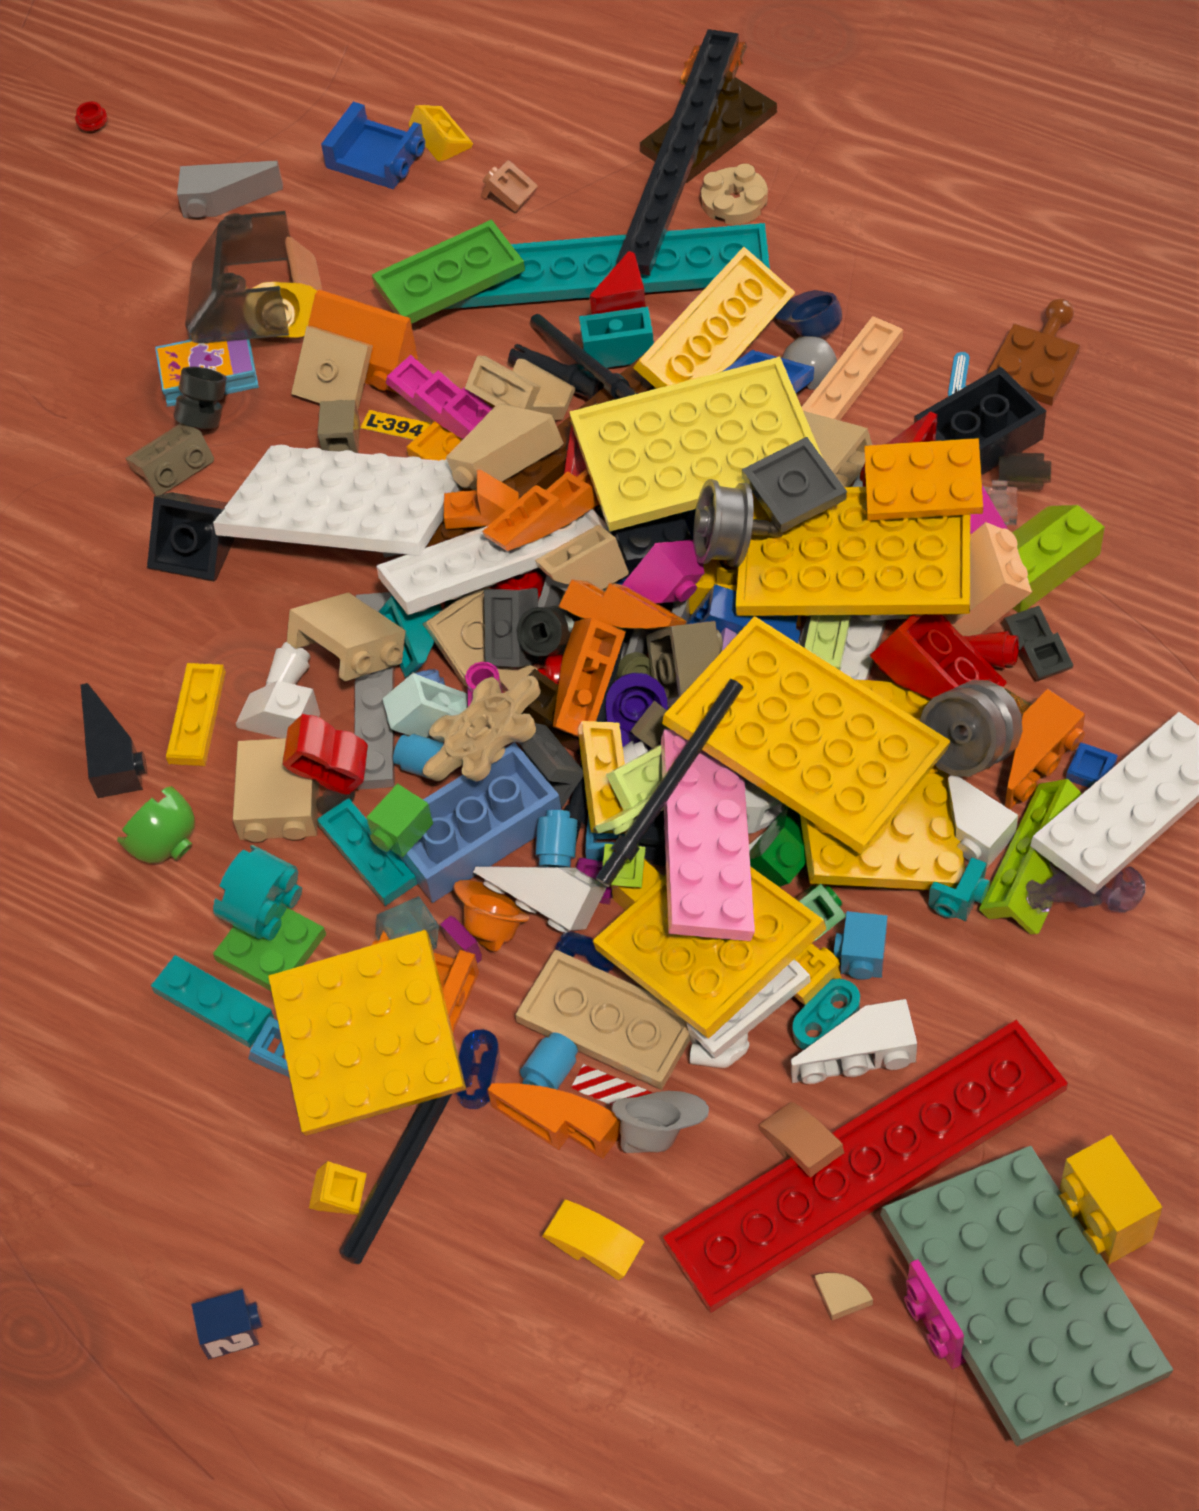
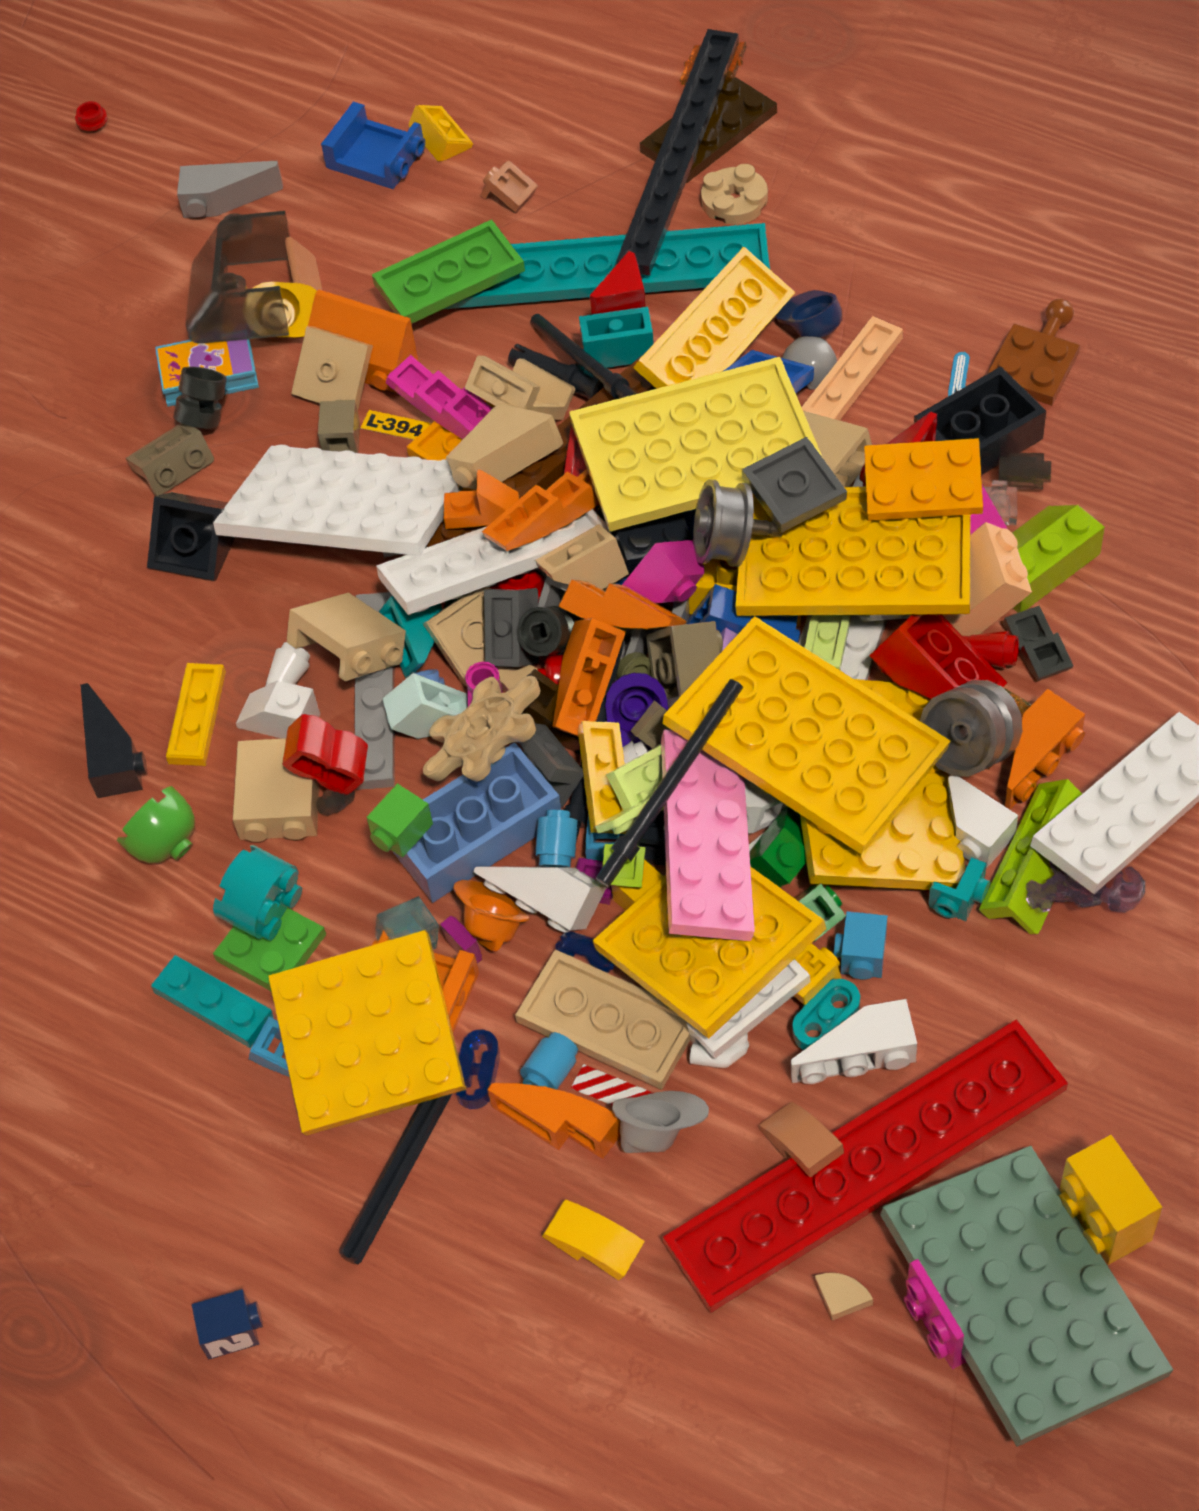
(337, 1189): yellow slope -> none
(379, 869): teal plate -> none
(414, 751): dark azure brick -> none
(1090, 765): blue tile -> none

